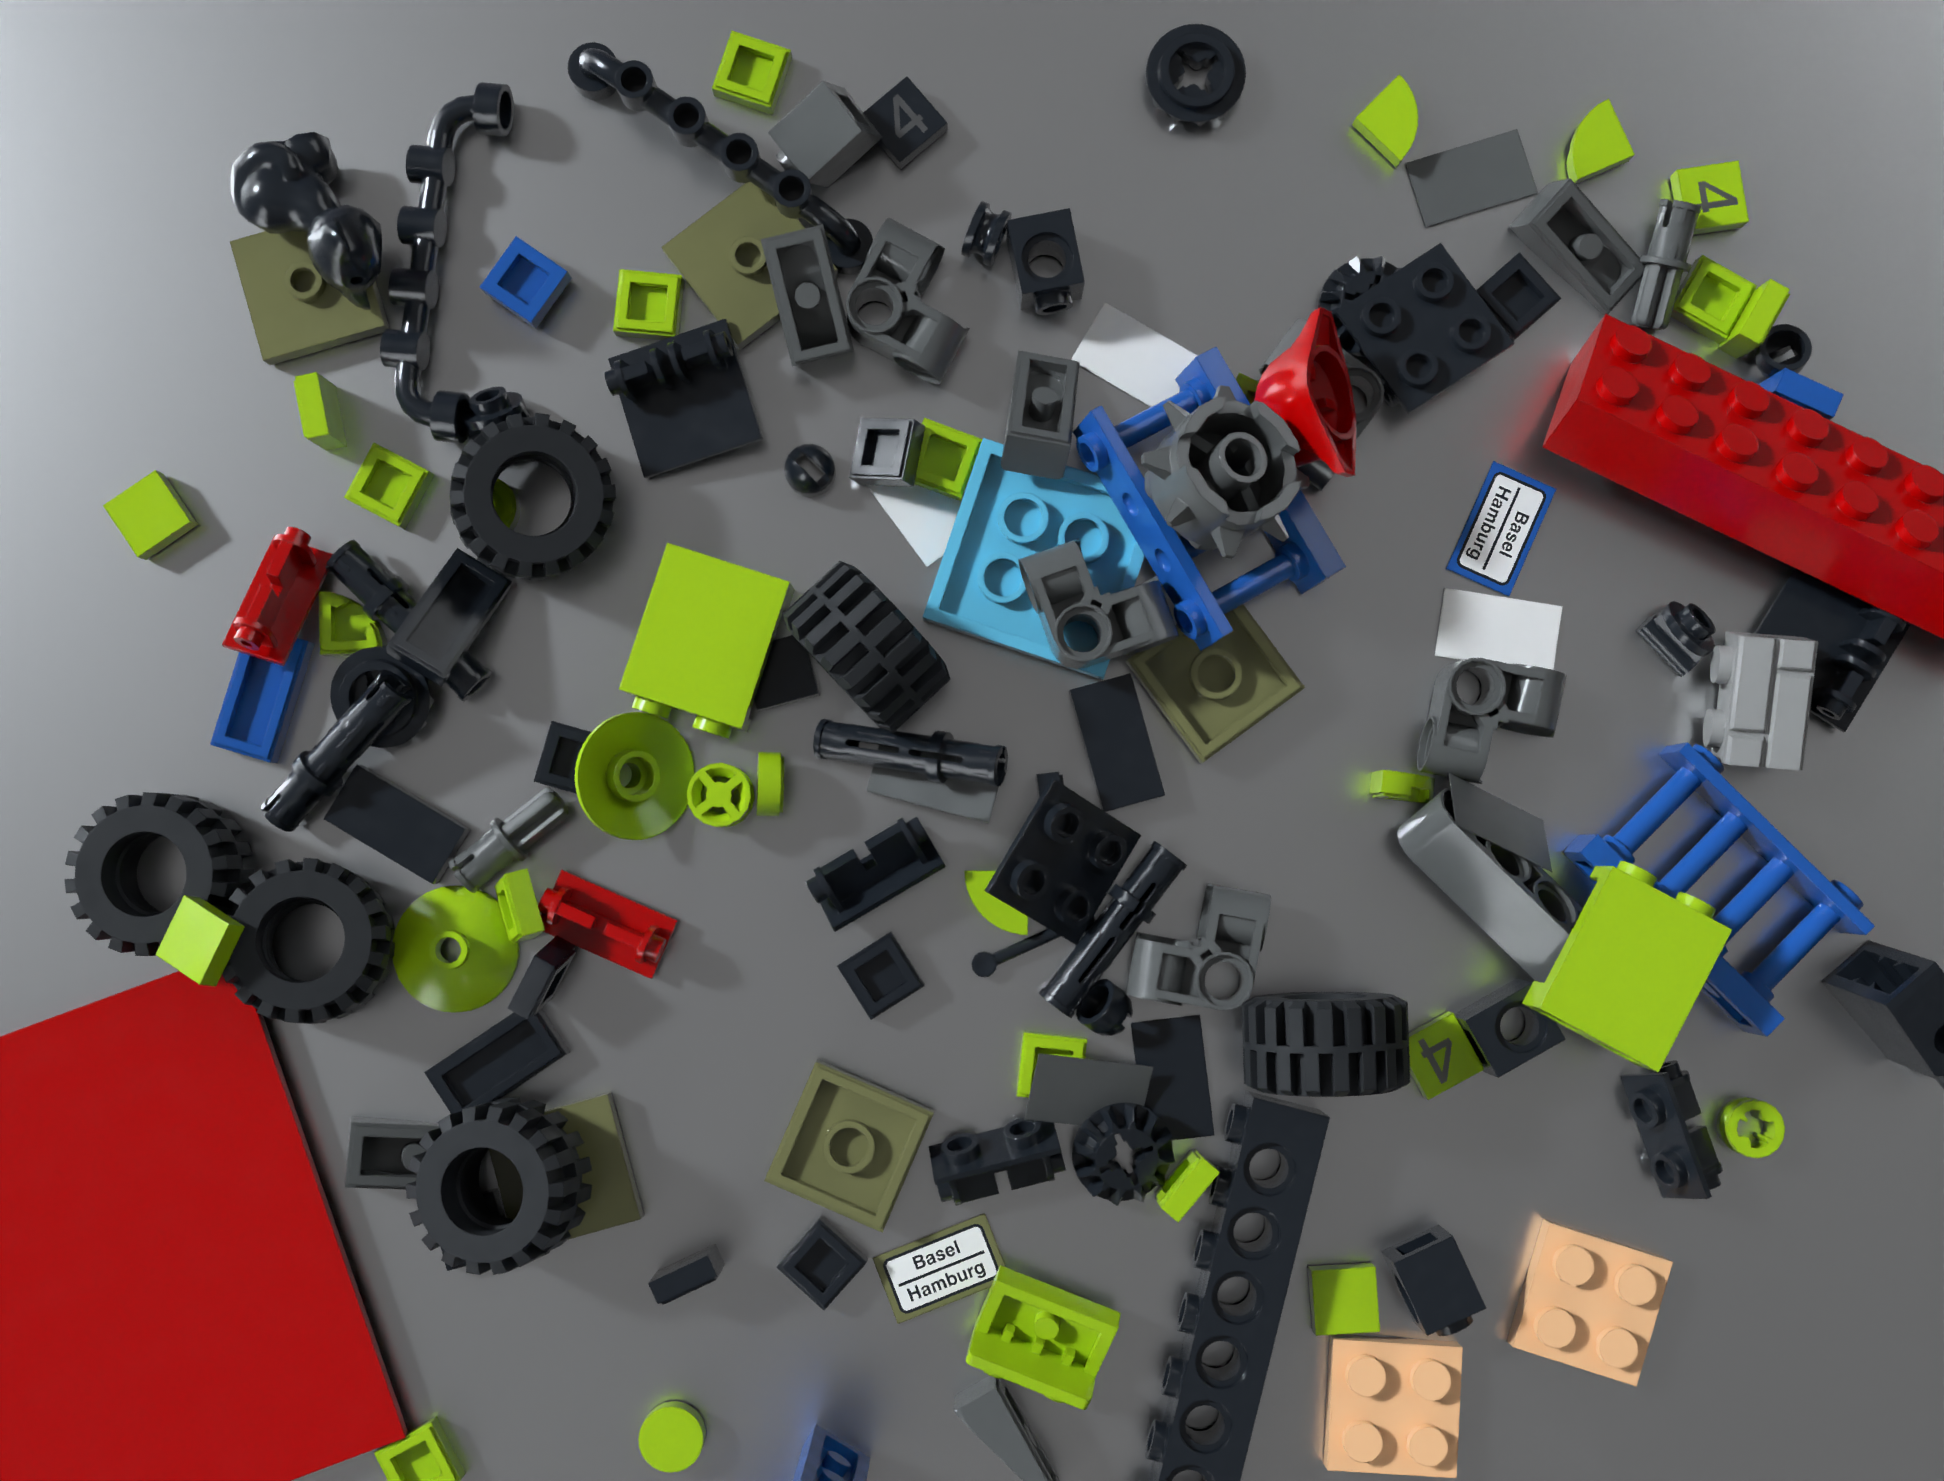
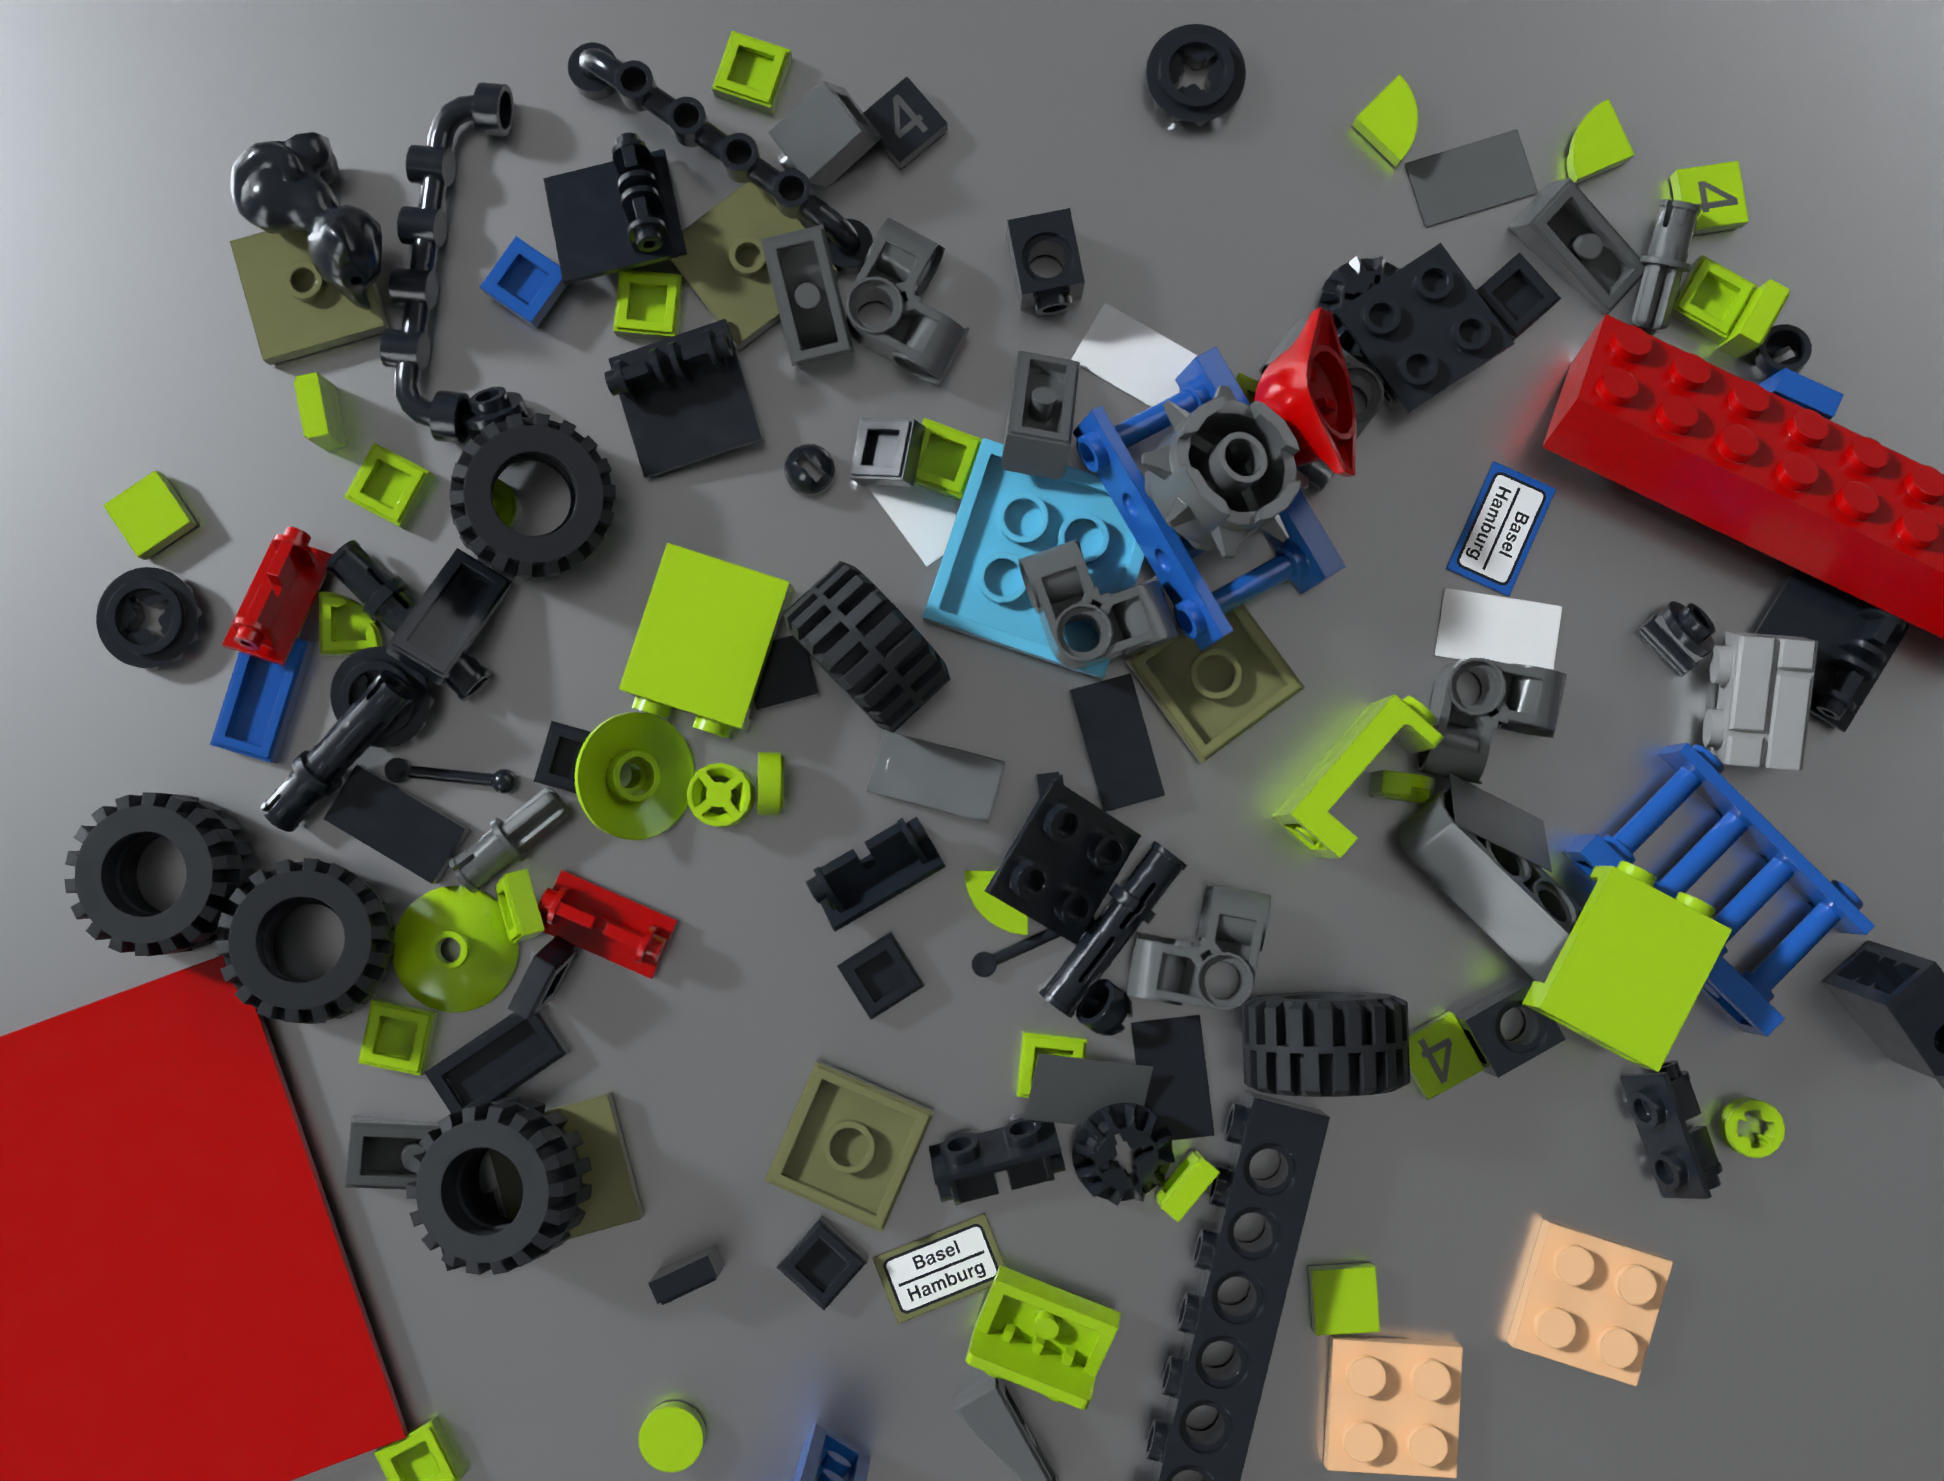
(121, 613): none -> black gear
(200, 940): lime tile -> none
(398, 1037): none -> lime tile
(401, 770): none -> black hinge
(615, 213): none -> black hinge
(979, 762): black pin -> none
(985, 233): black bush -> none
(1307, 808): none -> lime panel
(1434, 1282): black brick -> none

